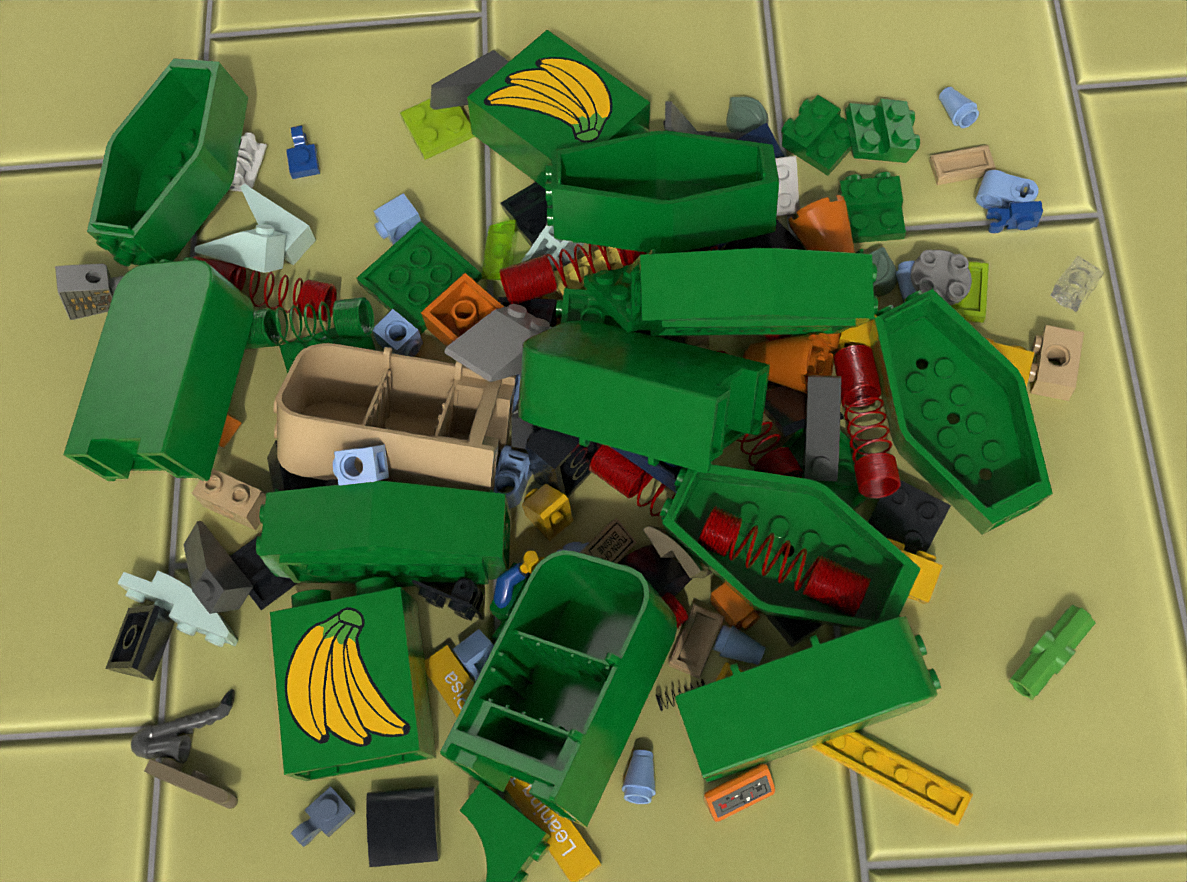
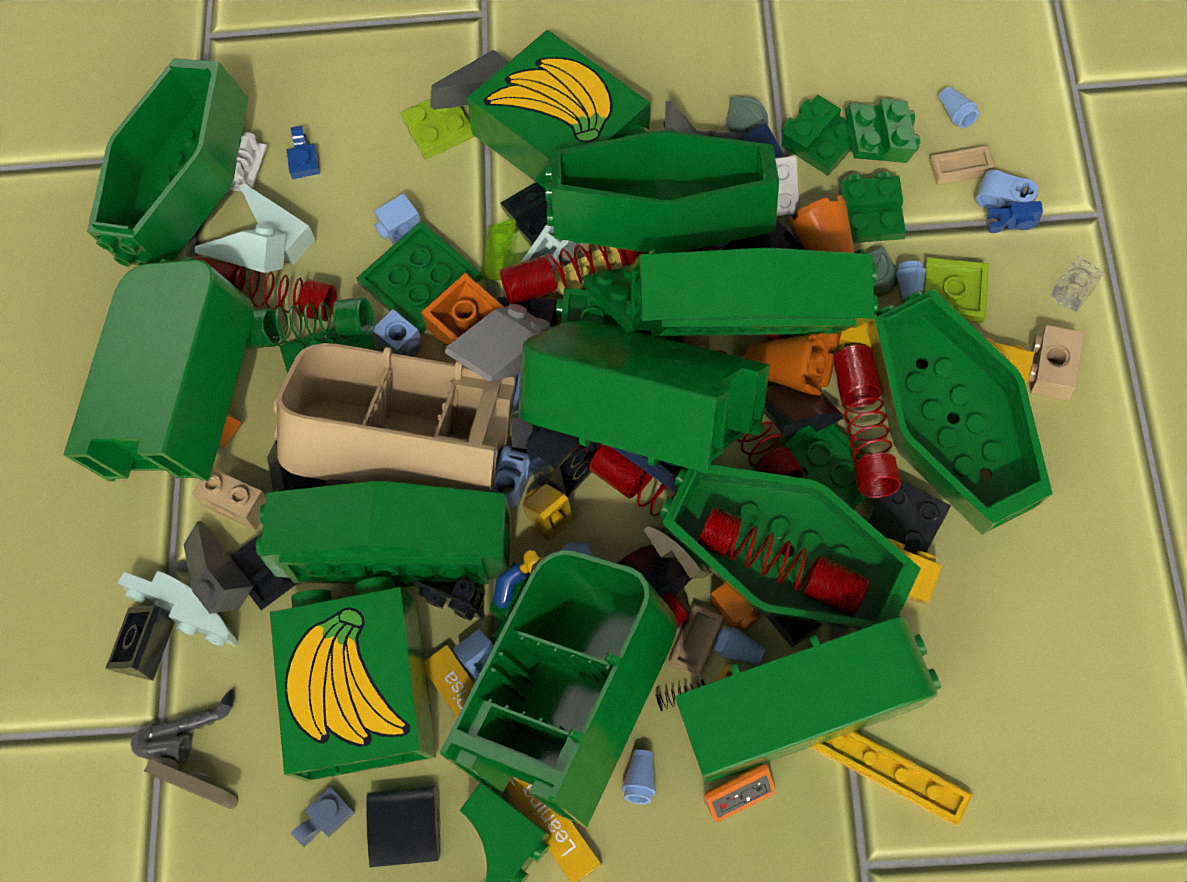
(85, 289): torso -> none
(373, 460): light blue brick -> none
(610, 543): tan tile -> none
(822, 428): dark grey slope -> none
(943, 273): light grey dish -> none
(1052, 652): bright green piece -> none

